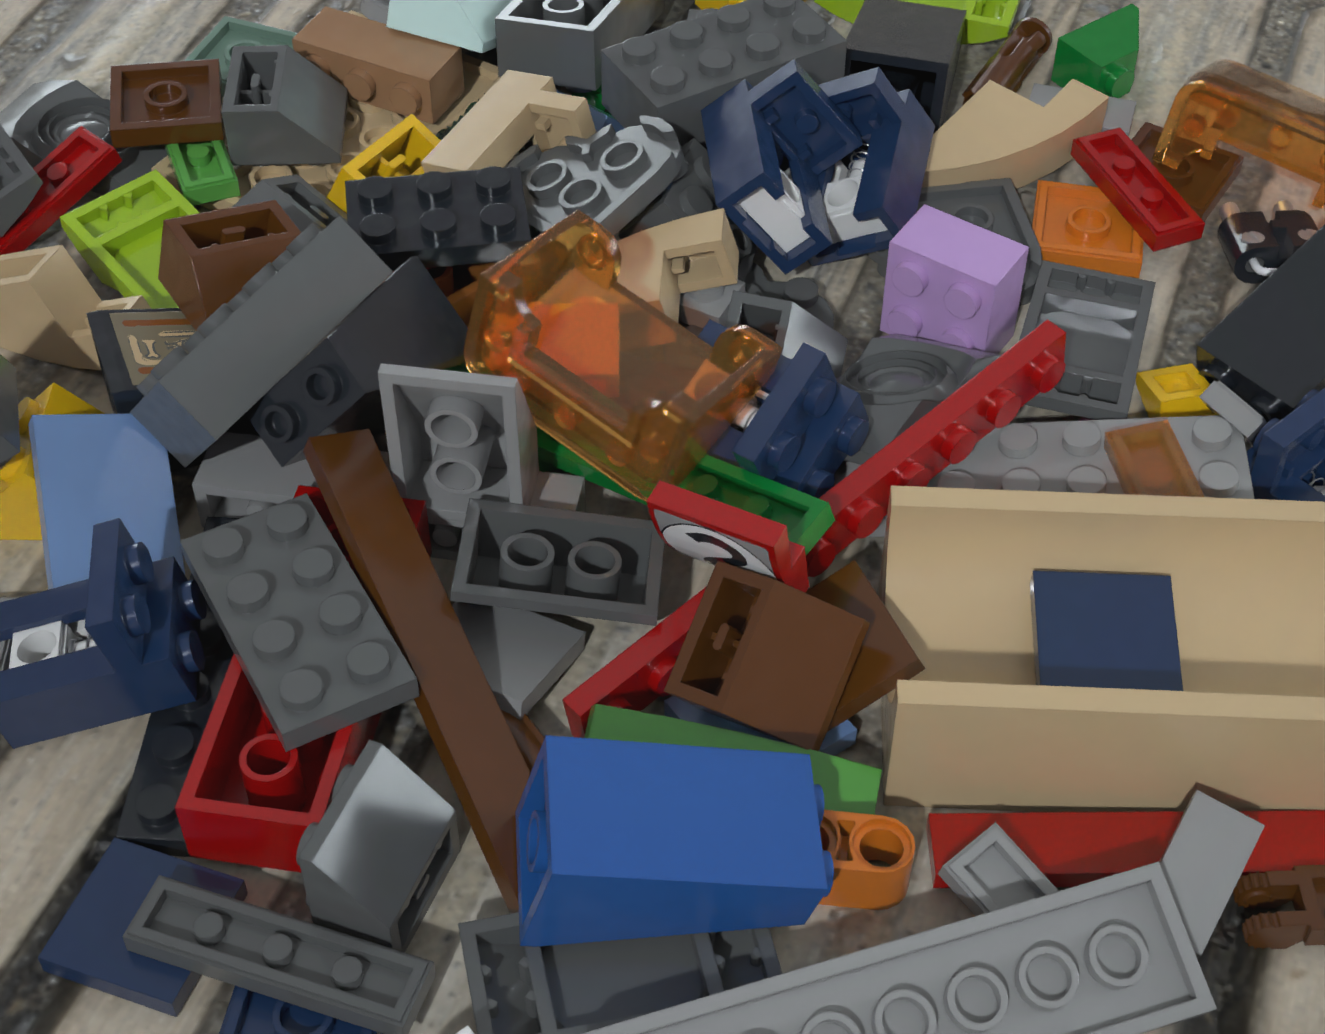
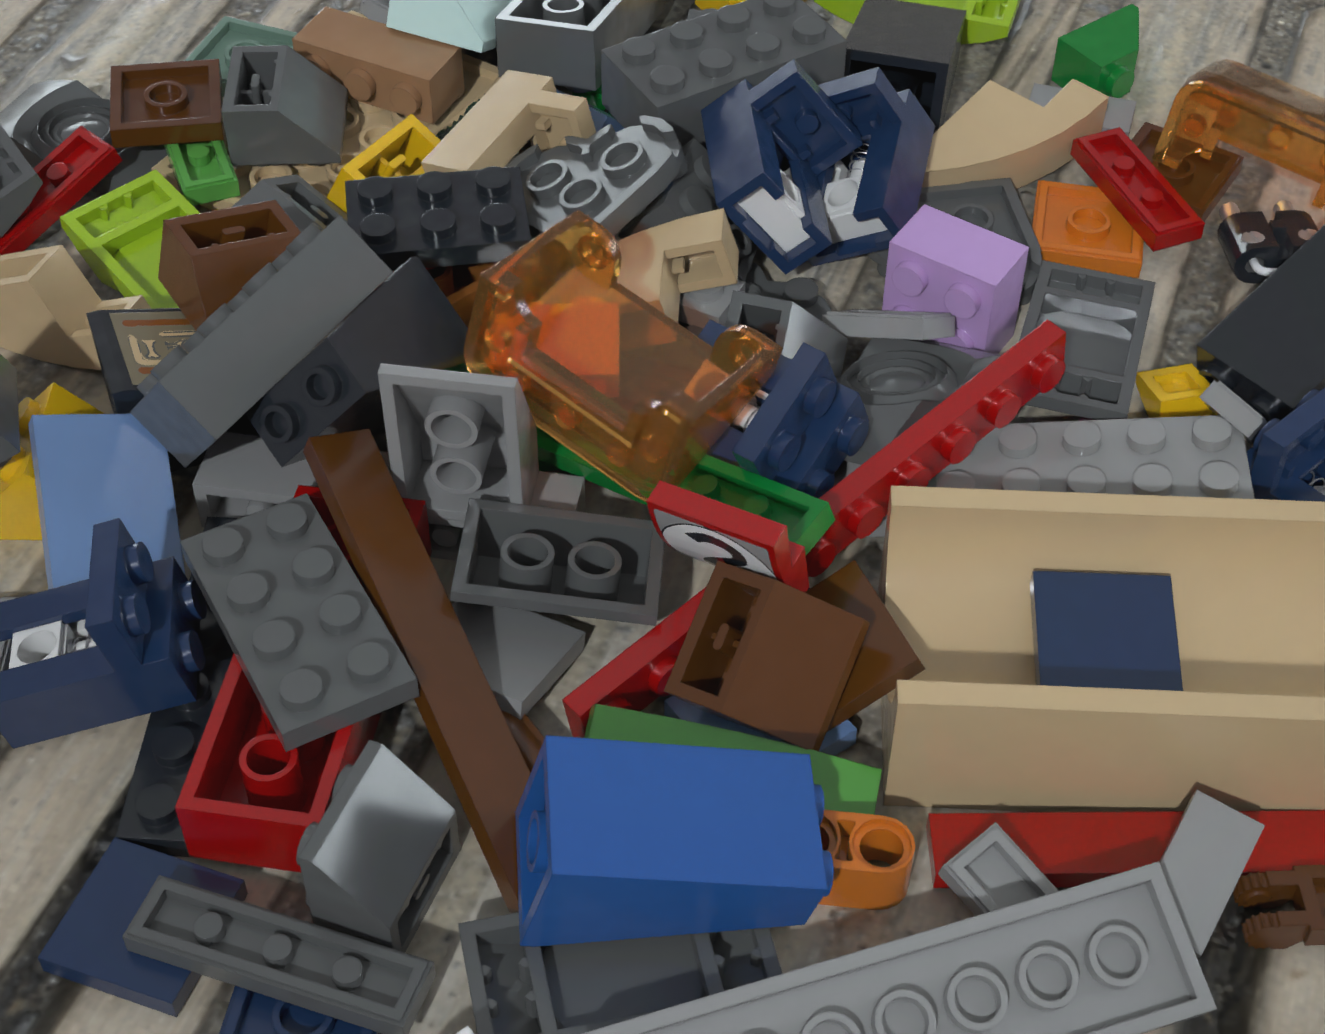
(891, 324): none -> light grey tile
(1015, 57): reddish brown piece -> none
(1150, 461): clear orange tile -> none

